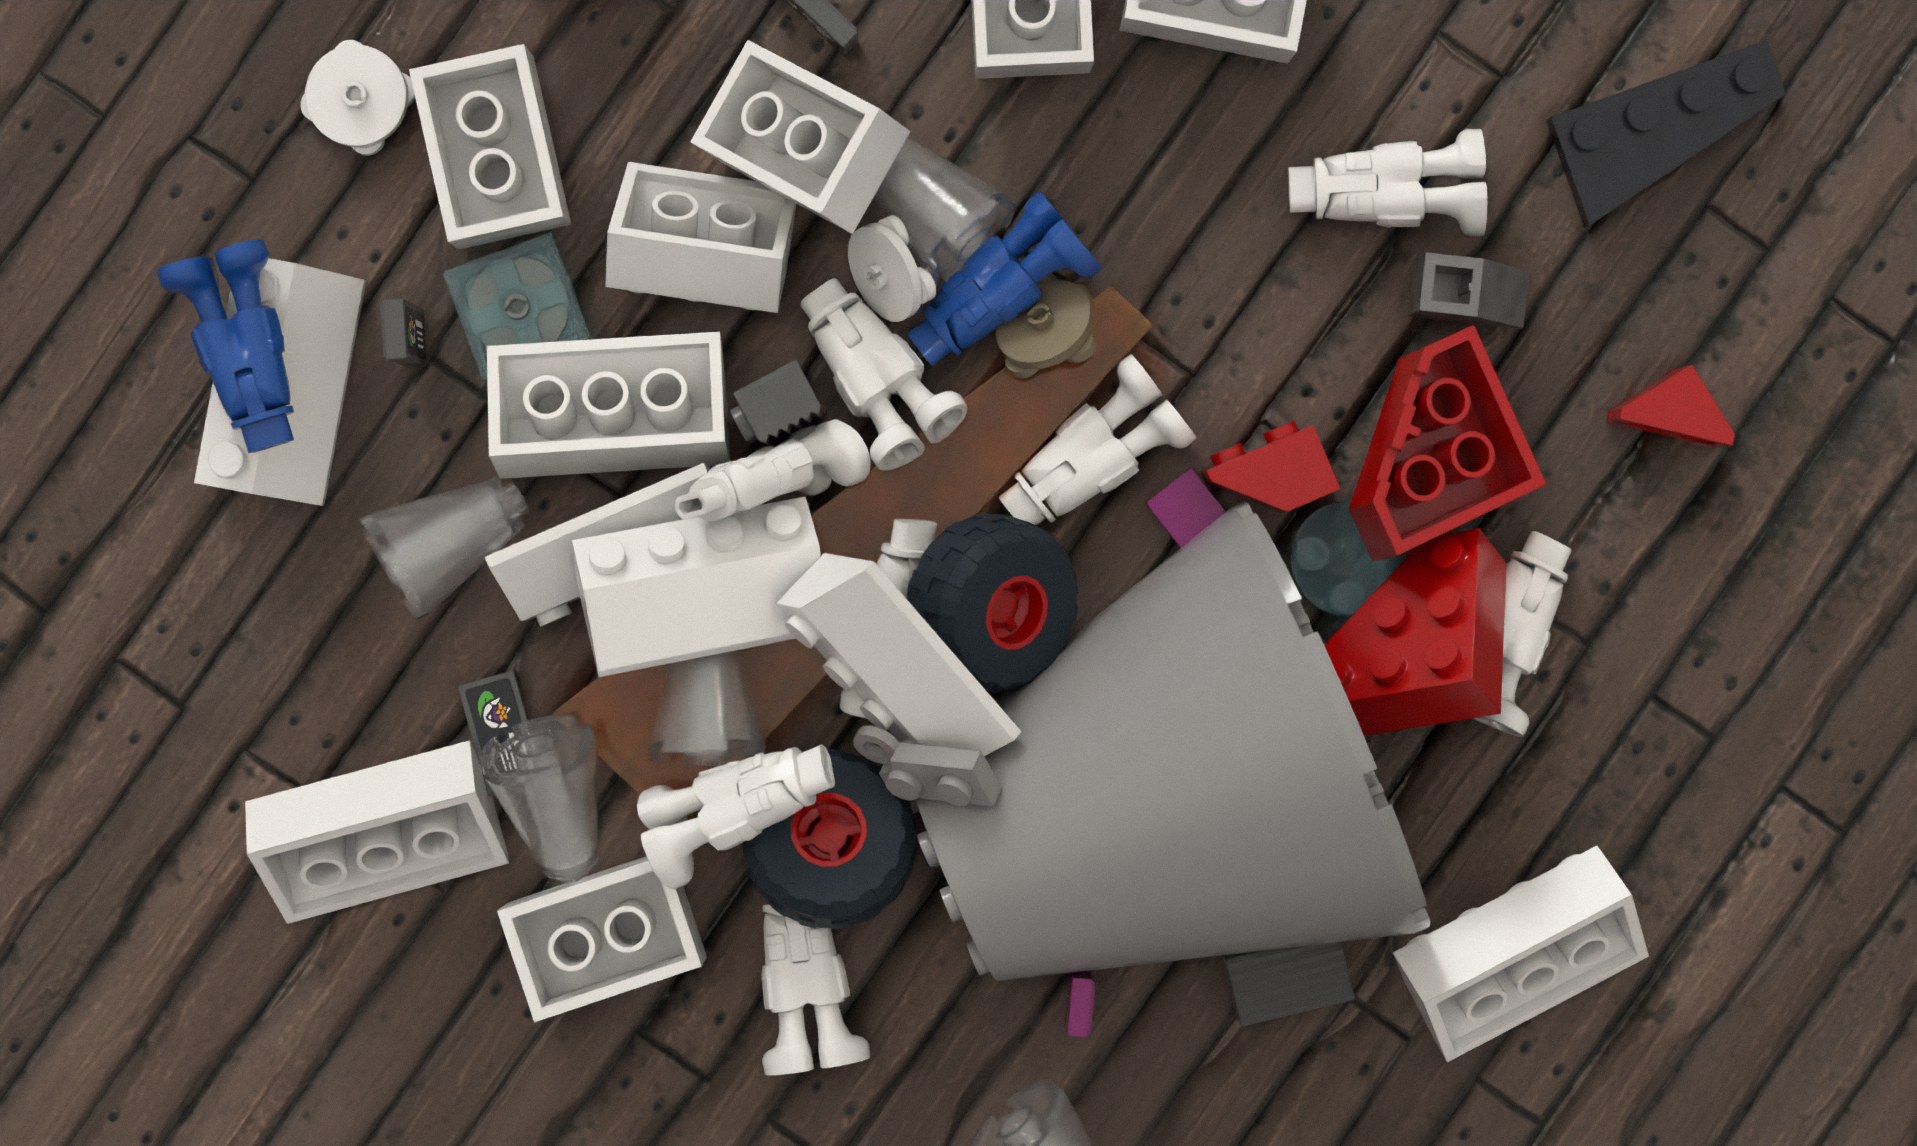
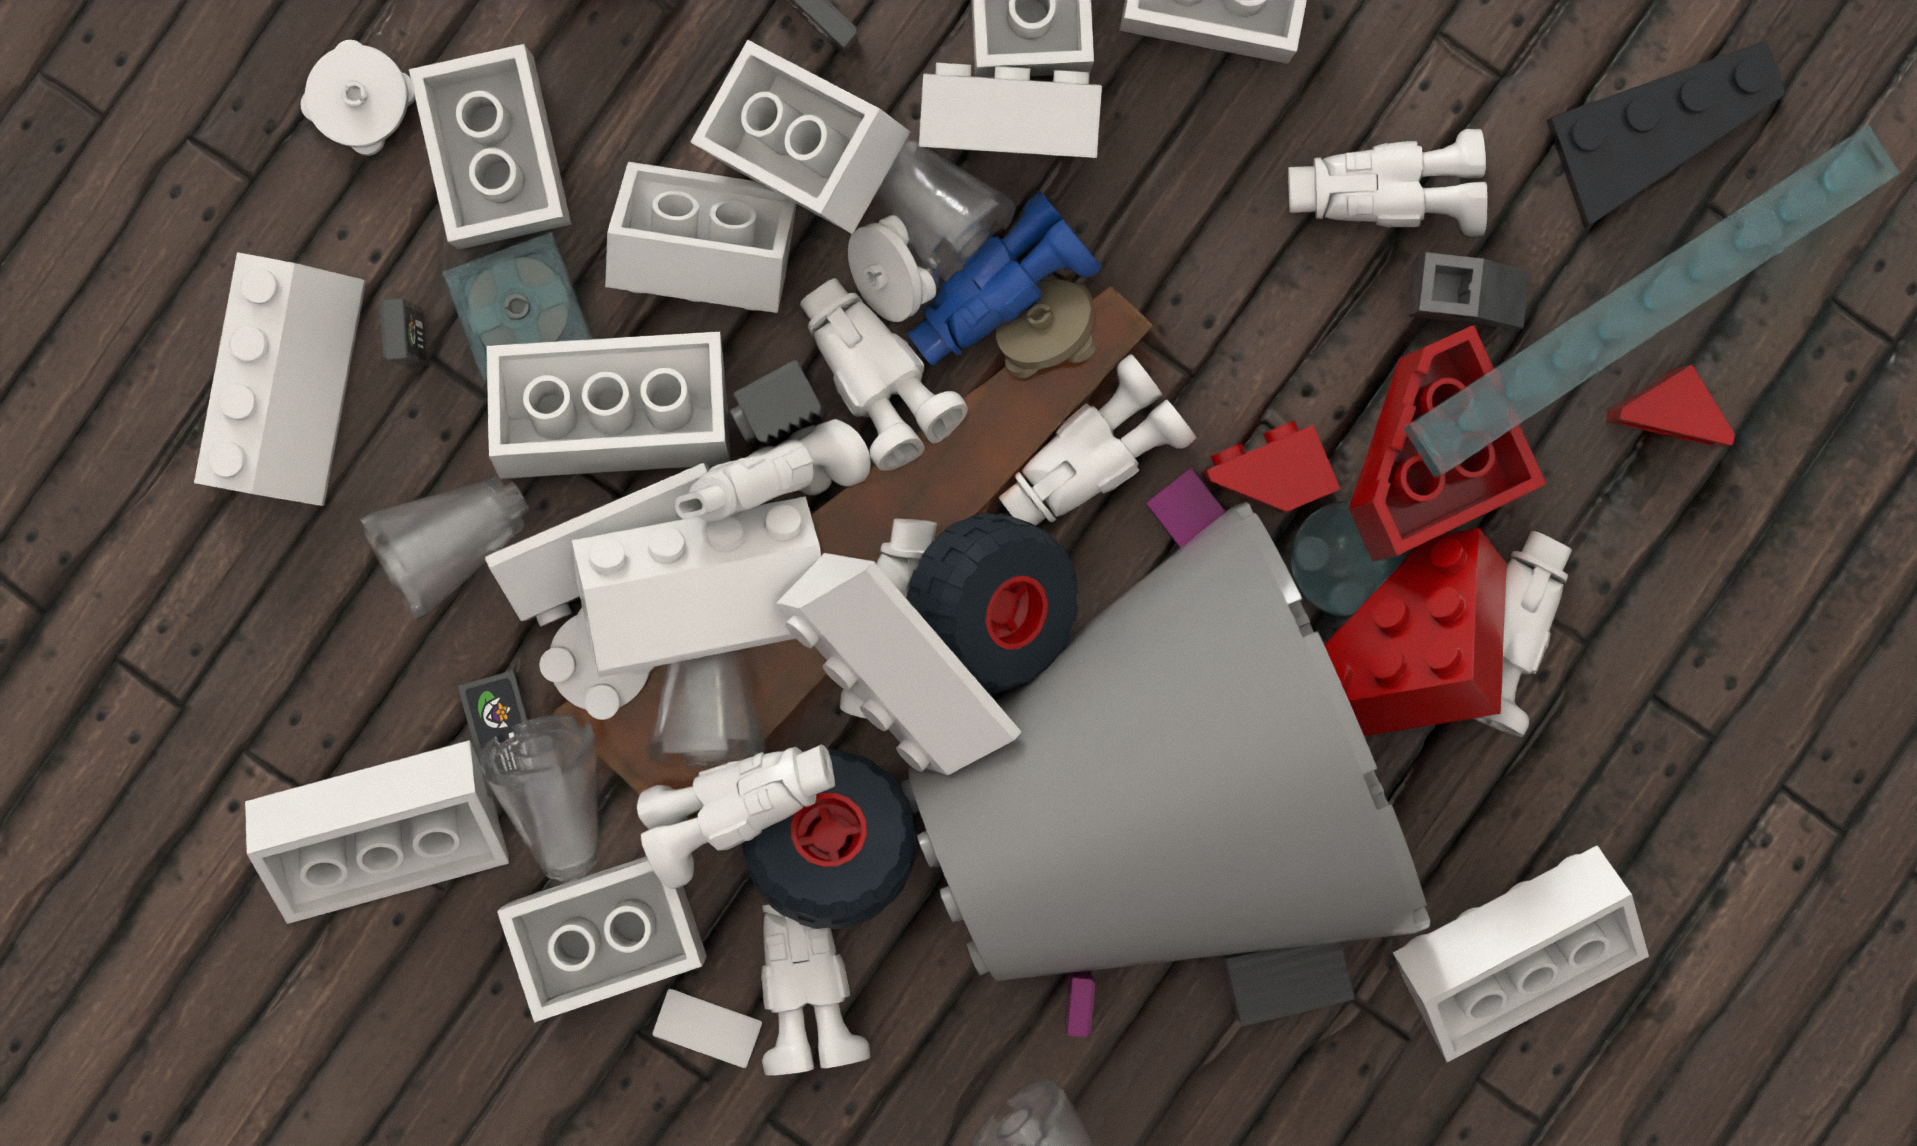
(239, 351): blue piece -> none
(575, 674): none -> white piece
(707, 1028): none -> white sticker
(929, 771): light grey hinge -> none
(1010, 111): none -> white slope
(1649, 302): none -> clear light blue plate

